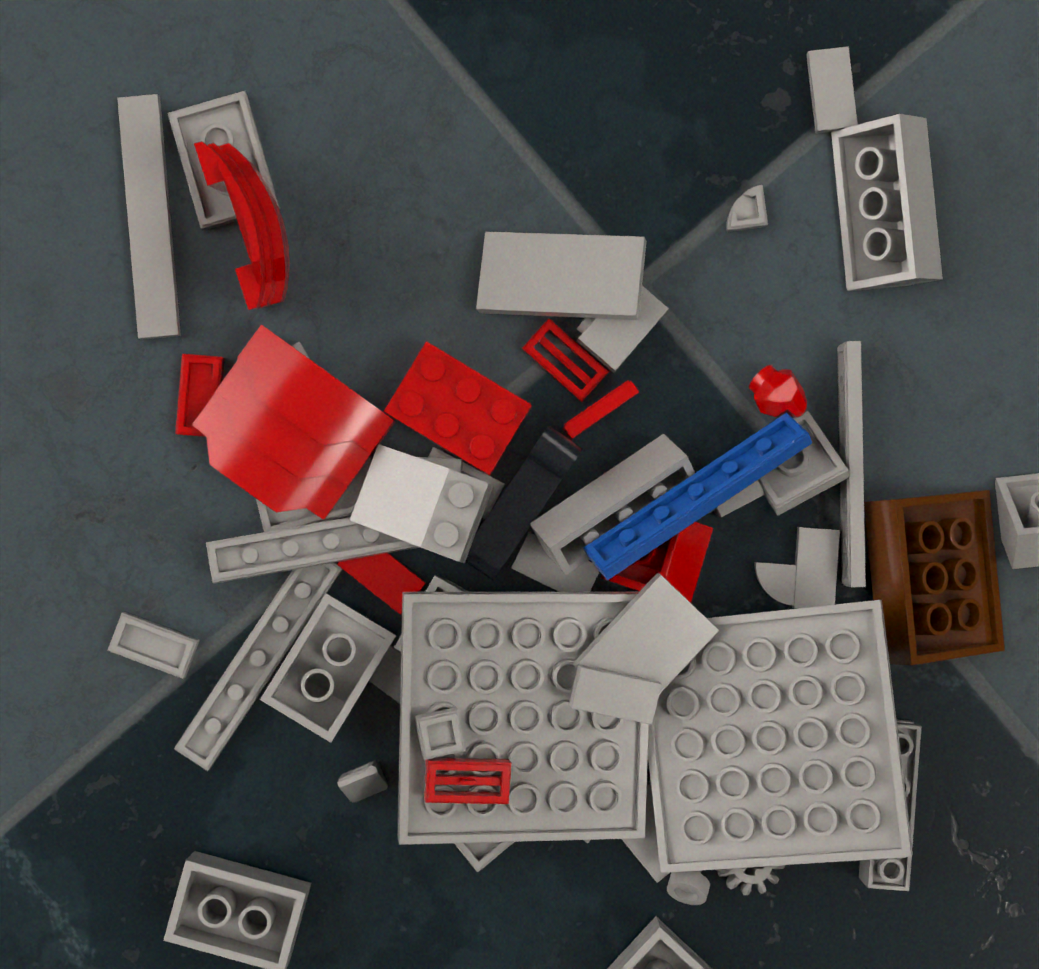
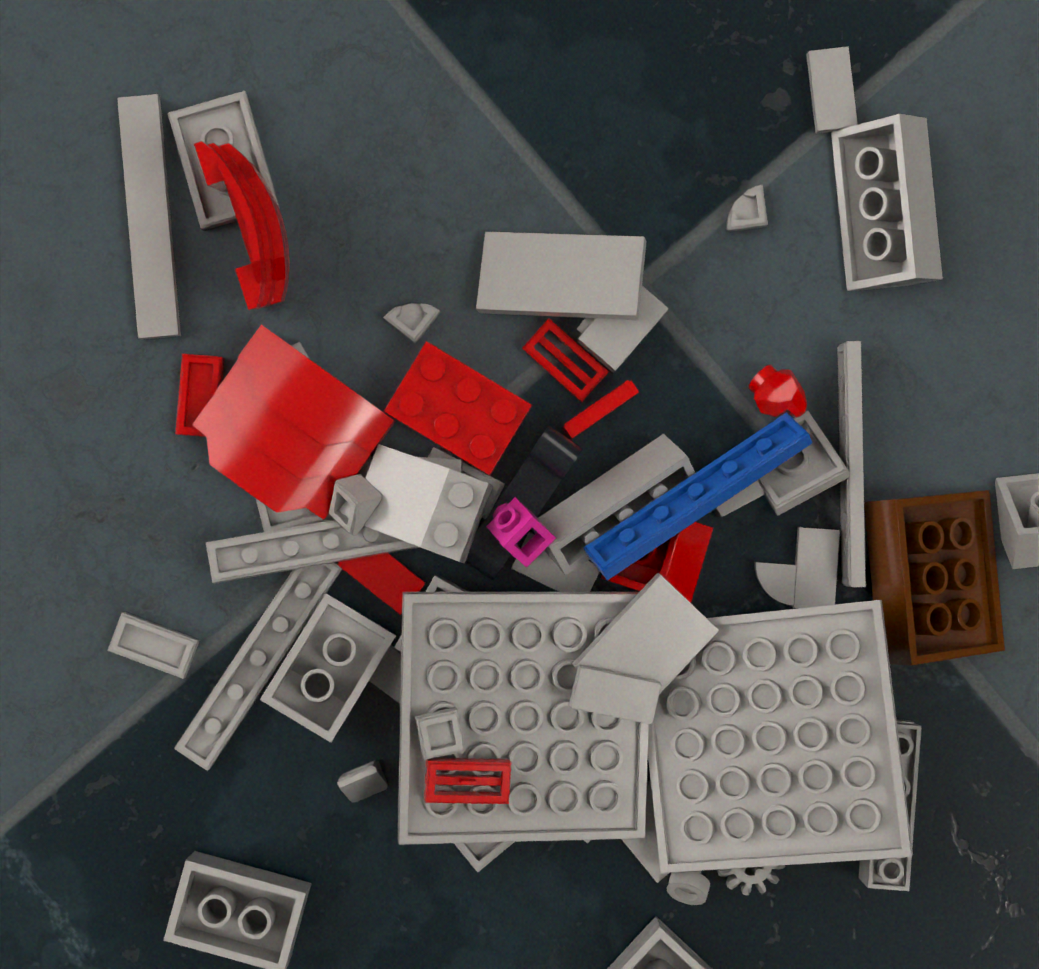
(353, 502): none -> light grey slope
(412, 319): none -> light grey tile
(511, 523): none -> dark pink brick

